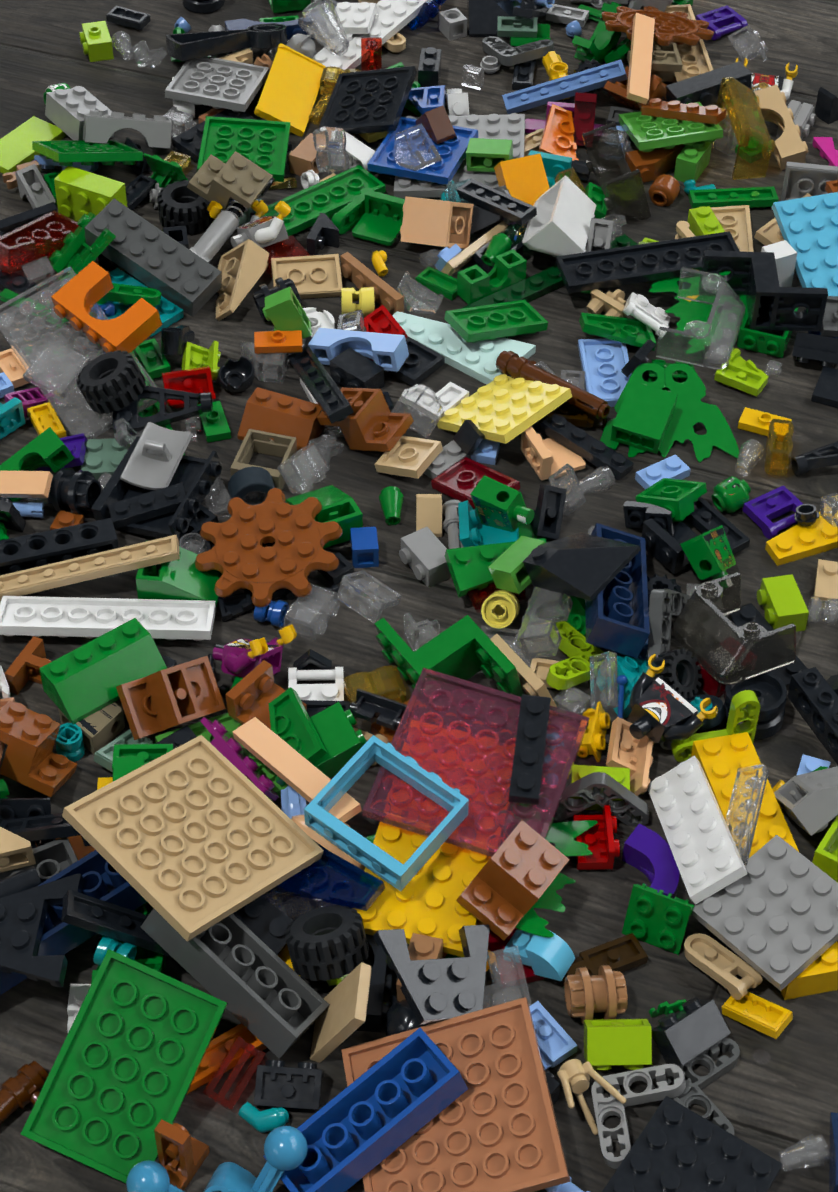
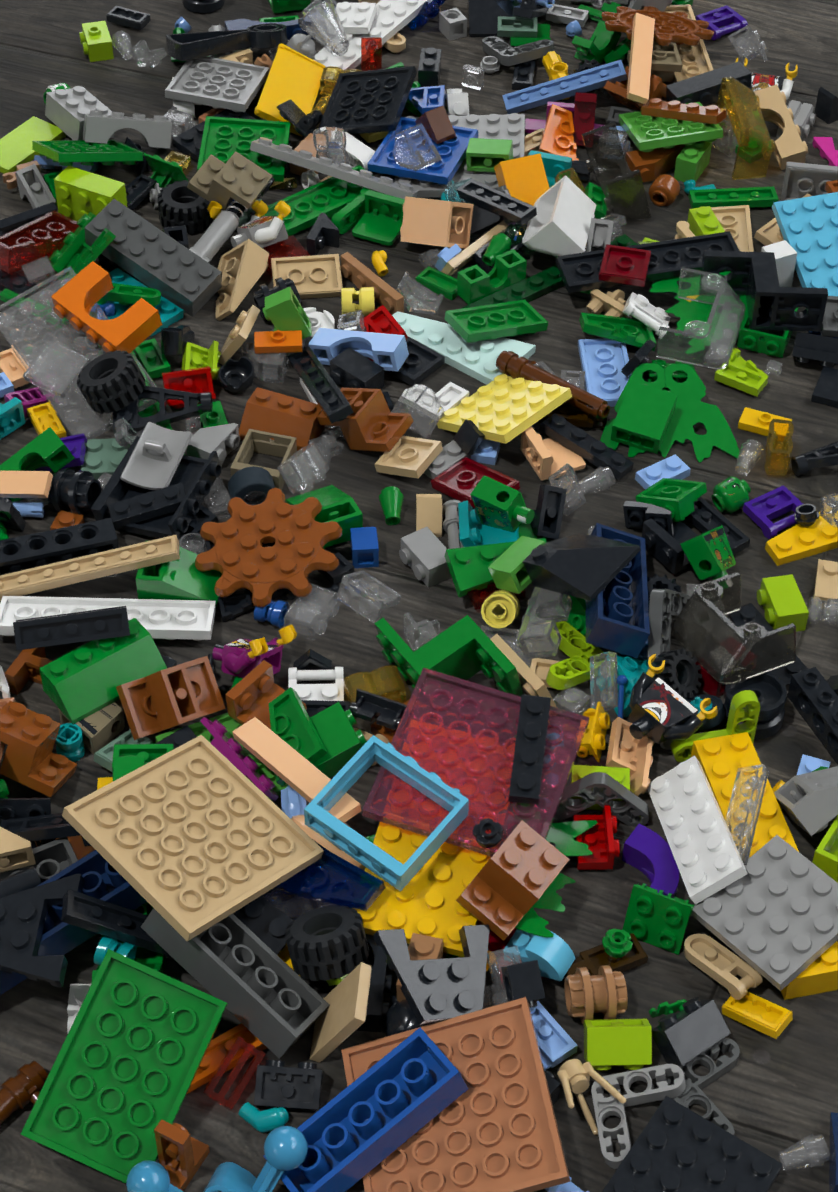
(71, 628): none -> black fence
(216, 438): none -> light grey slope
(239, 333): none -> tan plate
(303, 123): none -> black hinge
(325, 166): none -> light grey plate
(484, 839): none -> black plate
(523, 981): none -> black brick
(614, 948): none -> green plate
(624, 265): none -> dark red tile

